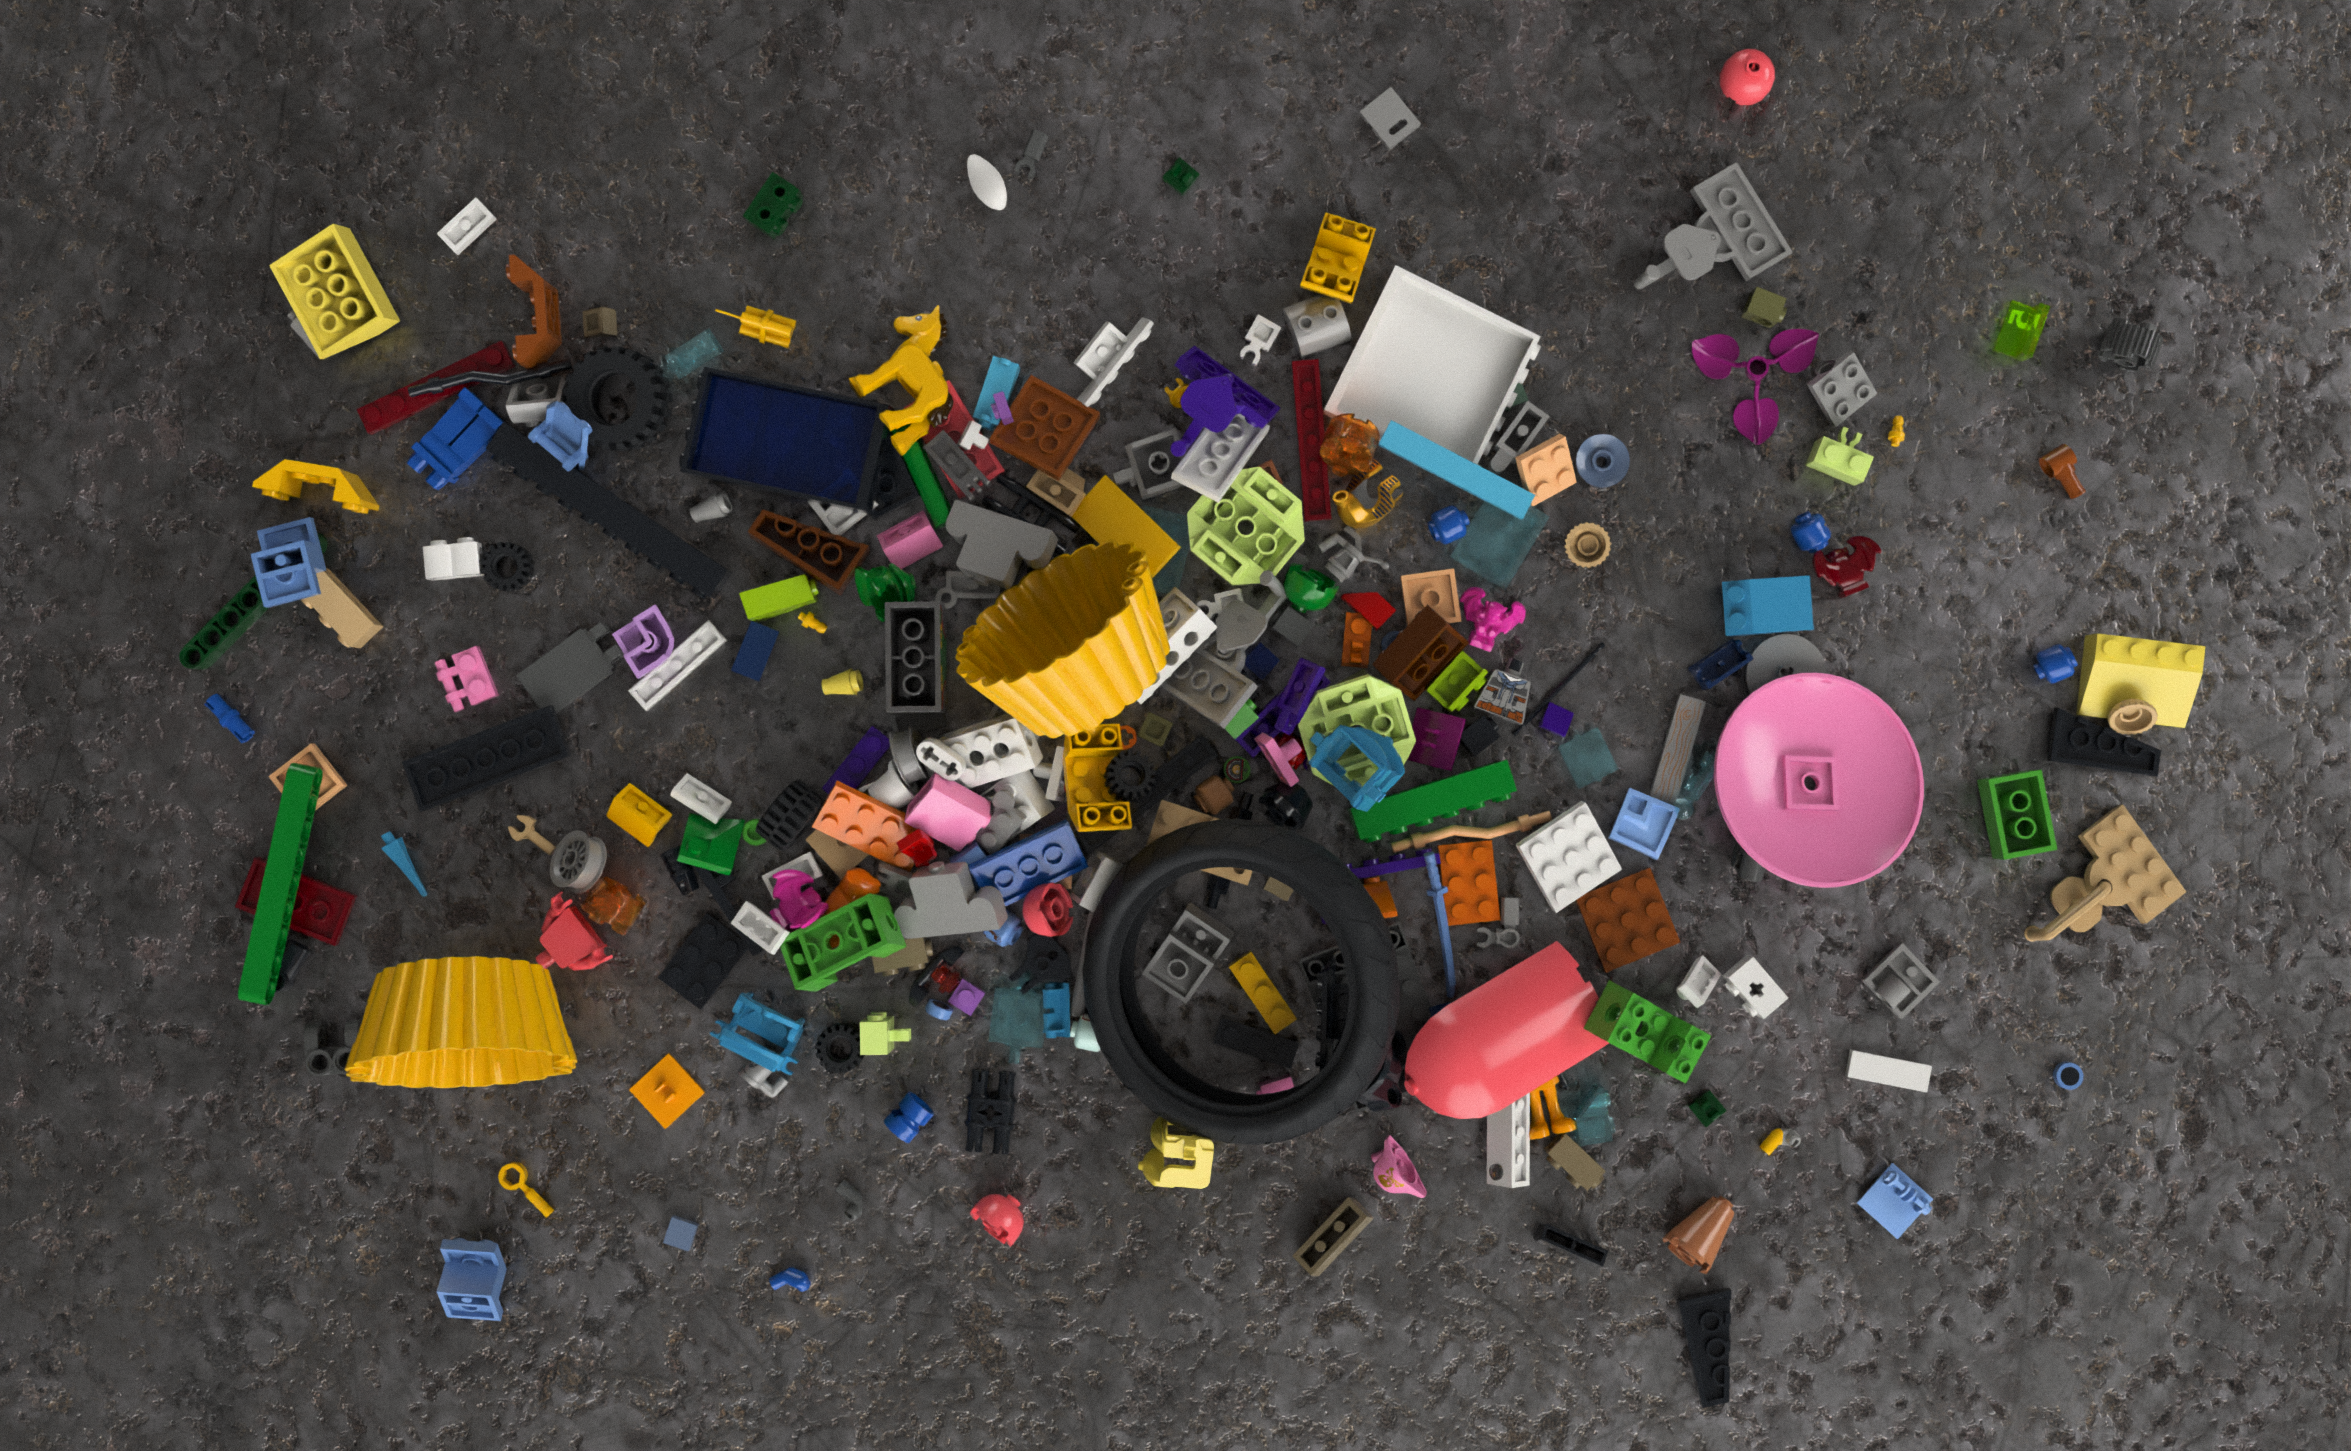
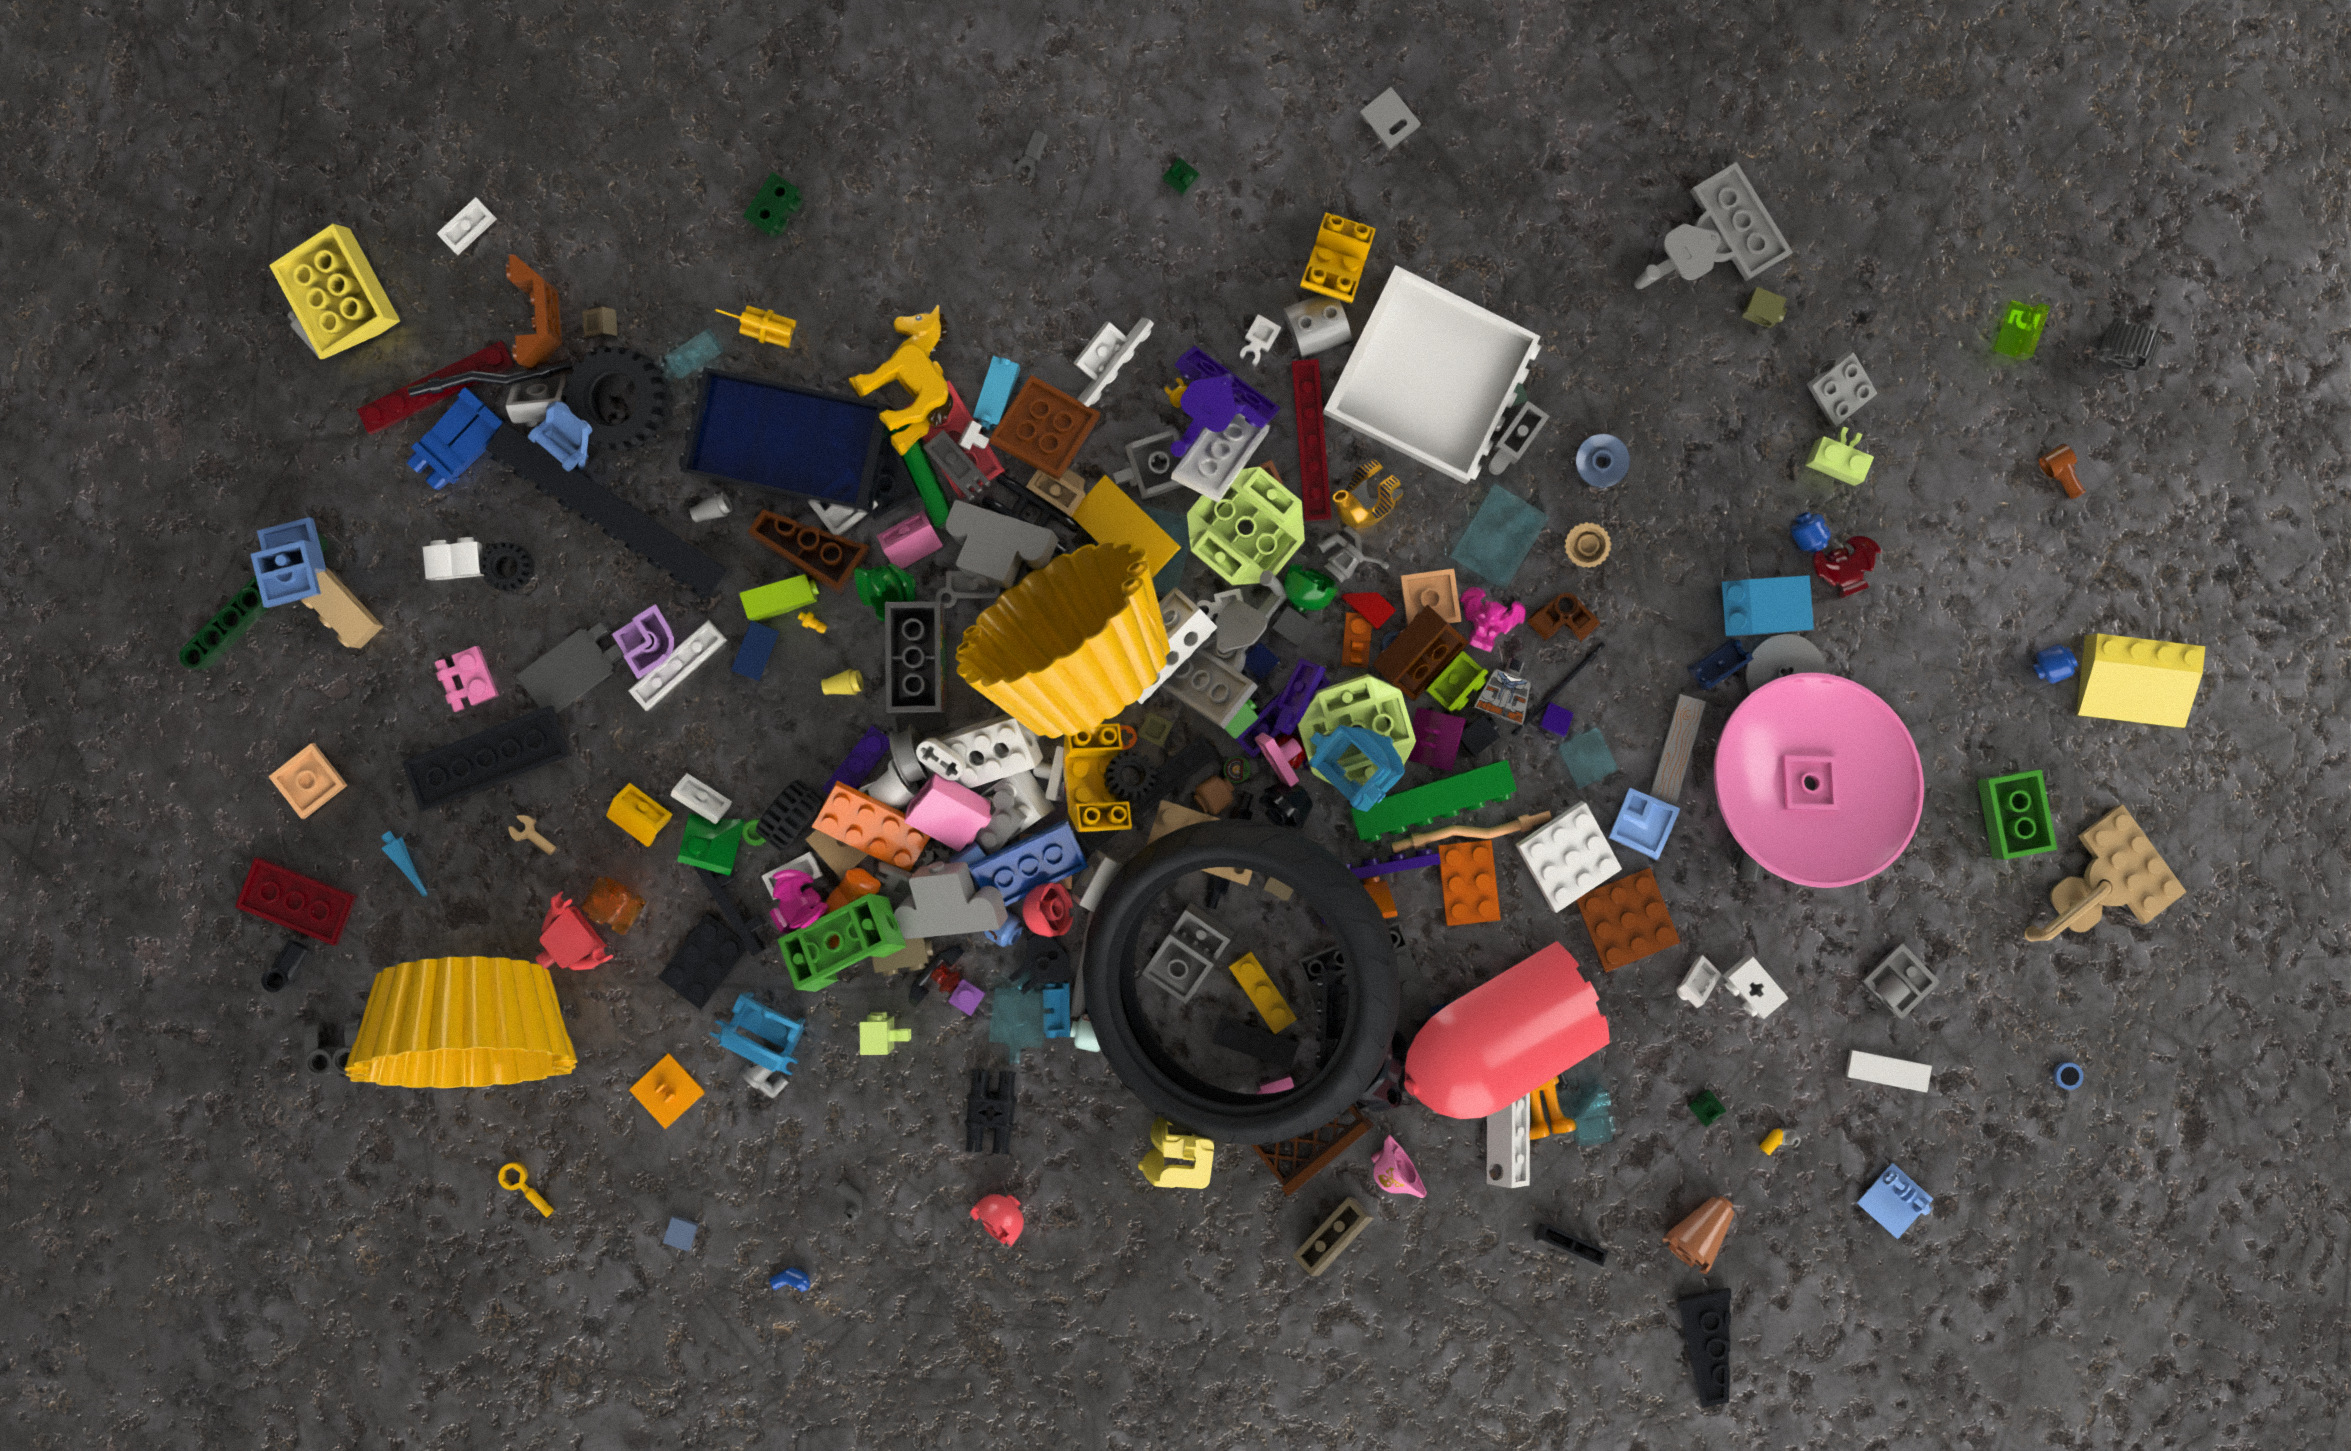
(229, 718): blue pin -> none
(280, 884): green beam -> none
(287, 479): yellow slope -> none
(471, 1279): medium blue bracket -> none
(578, 862): light grey wheel -> none
(680, 873): black hinge -> none
(760, 927): white tile -> none
(824, 1048): black tyre -> none
(910, 1115): blue wheel -> none
(919, 847): red slope -> none
(938, 1009): medium blue tile -> none
(986, 182): white arm -> none
(1001, 408): medium lavender plate -> none
(1319, 1158): none -> reddish brown fence
(1349, 445): clear orange brick -> none
(1437, 892): medium blue sword -> none
(1448, 524): blue head -> none
(1456, 470): medium azure tile -> none
(1506, 936): light grey bar -> none
(1546, 468): light nougat plate -> none
(1550, 618): none -> reddish brown piece
(1571, 1157): dark tan brick -> none
(1661, 1042): bright green plate -> none
(1695, 786): clear light blue plate -> none
(1716, 357): magenta plant -> none
(1747, 76): coral cylinder -> none
(1896, 435): yellow piece -> none
(2090, 745): black wing -> none
(2132, 716): tan hat -> none

